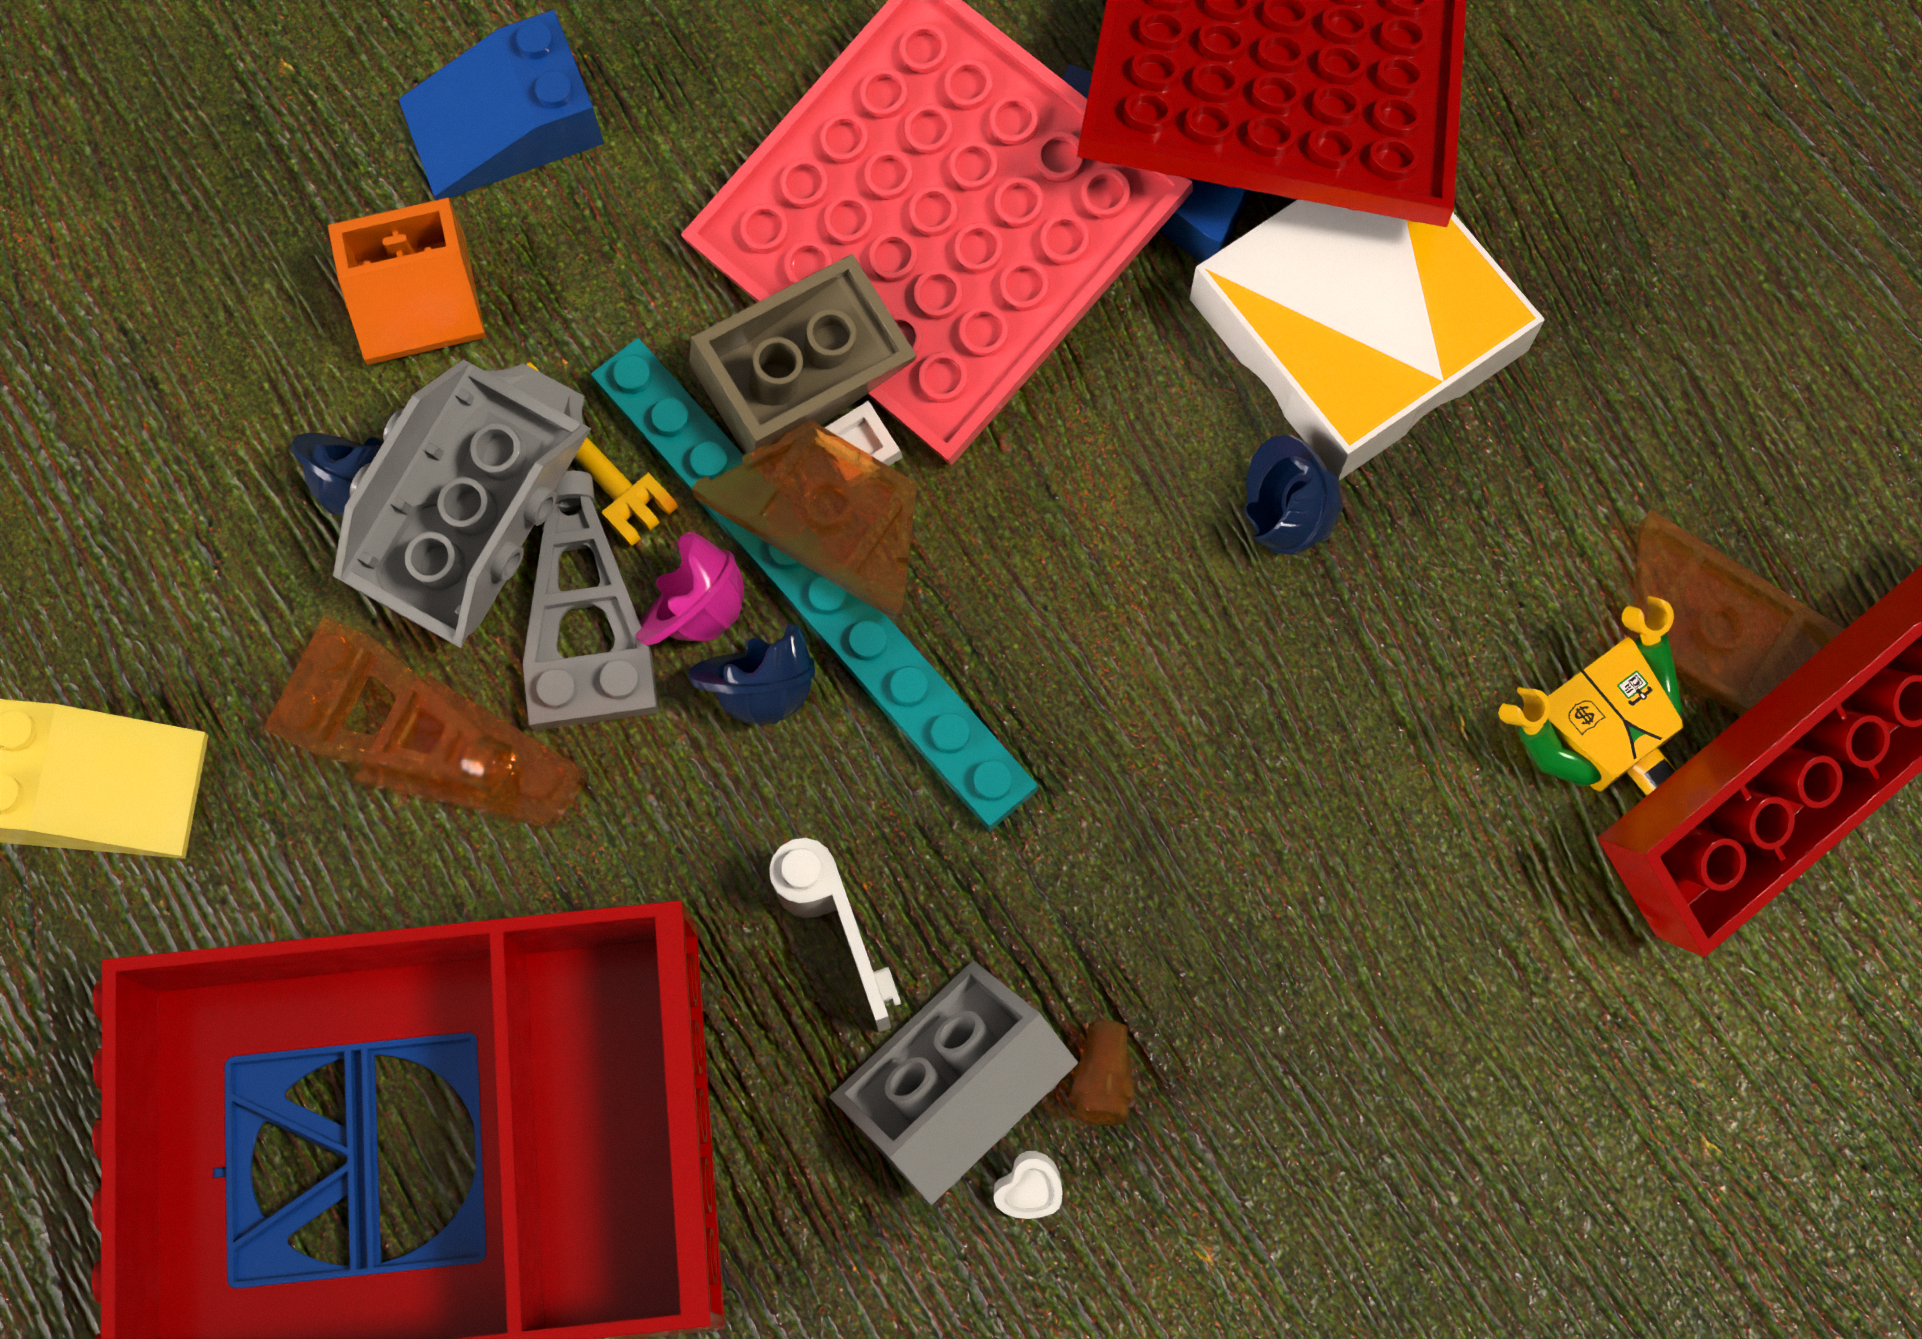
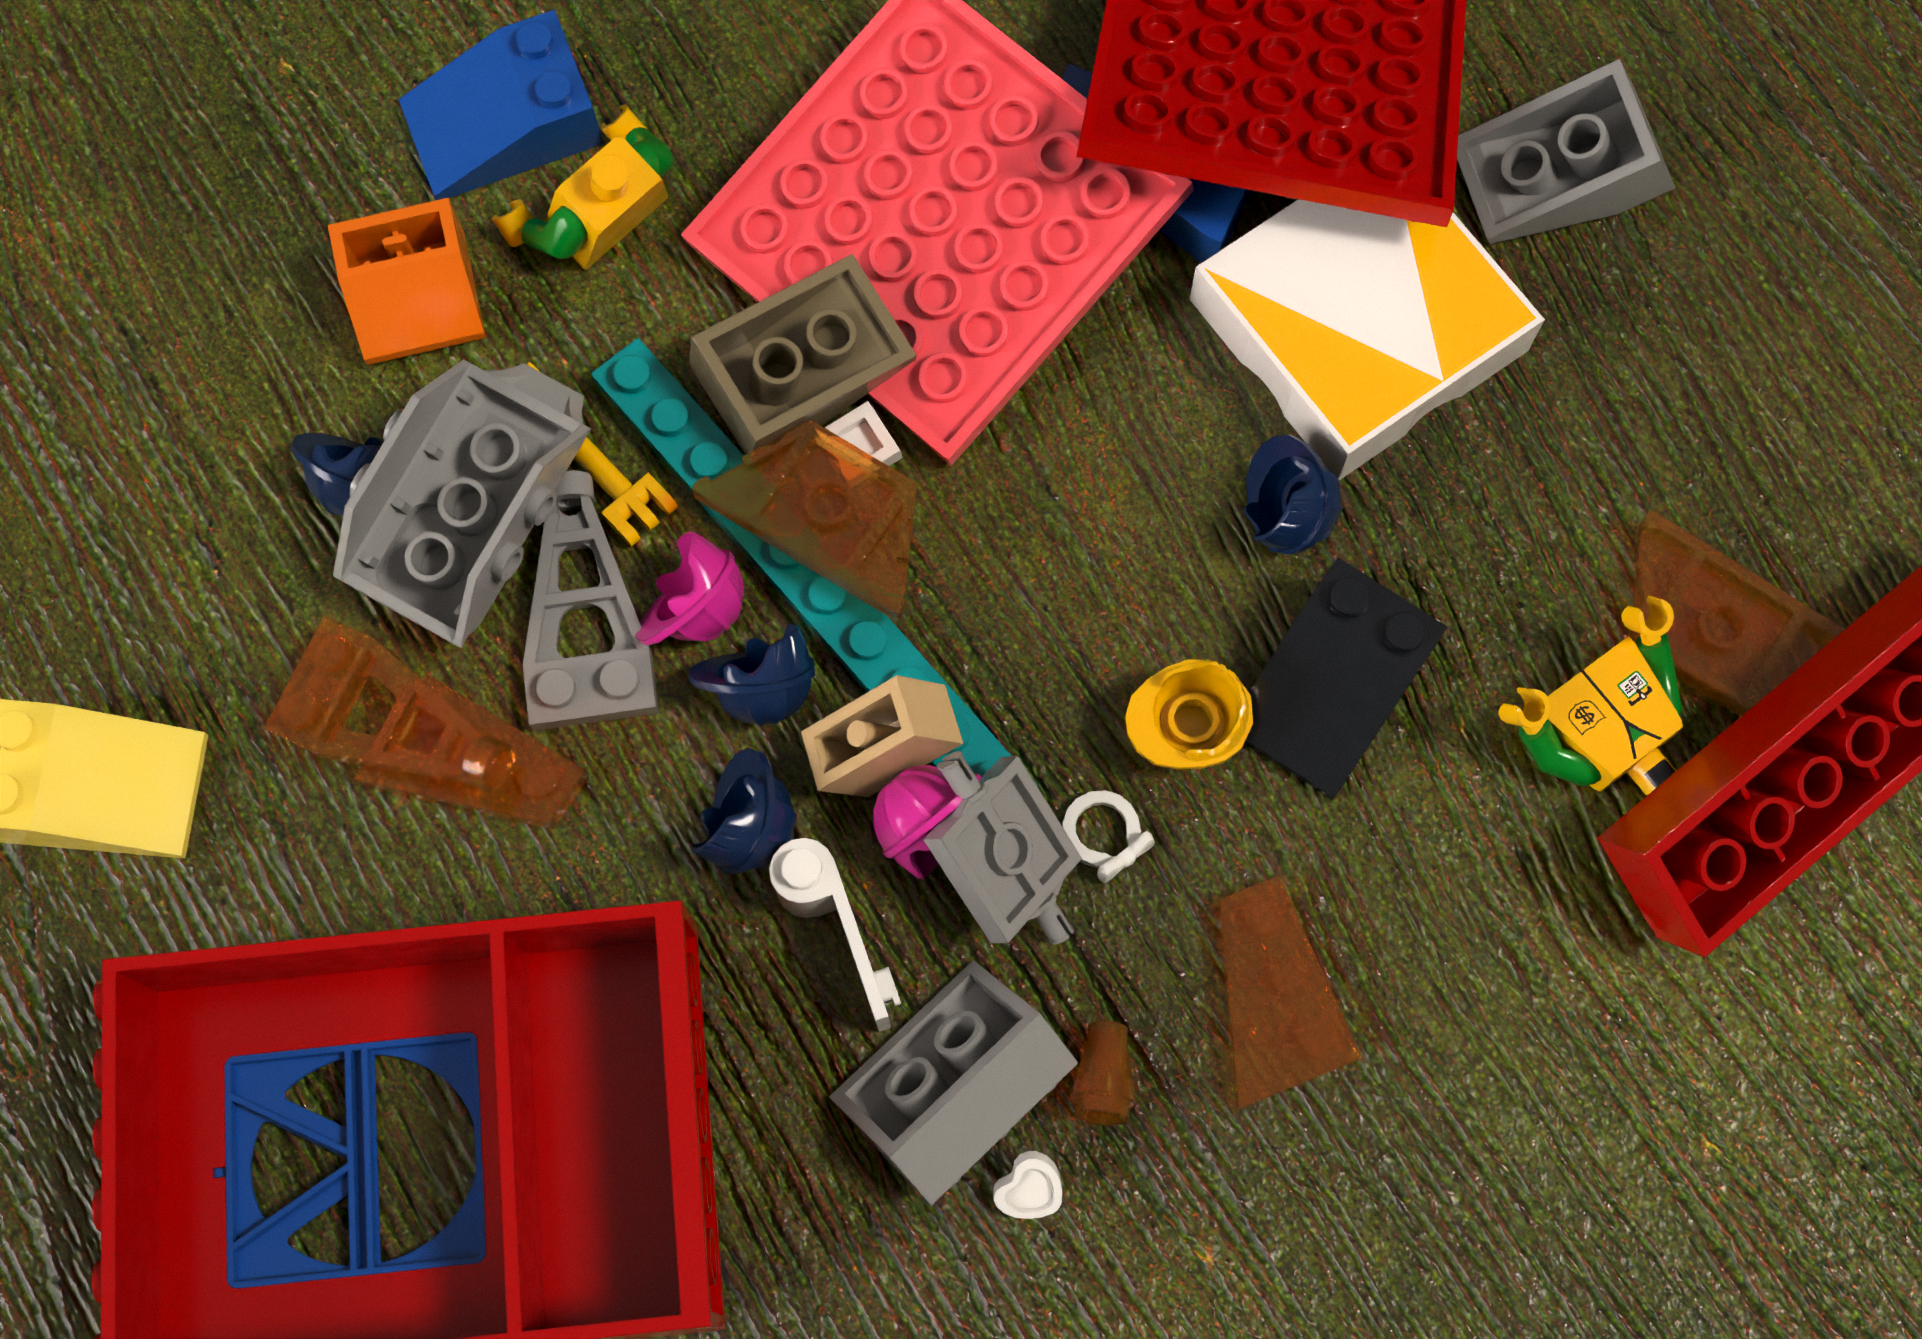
(599, 199): none -> torso
(748, 816): none -> dark blue piece
(881, 735): none -> tan brick
(909, 811): none -> dark pink piece
(1004, 849): none -> light grey plate
(1137, 842): none -> white piece
(1189, 715): none -> yellow piece
(1278, 998): none -> clear orange wing
(1338, 677): none -> black slope
(1563, 158): none -> light grey slope

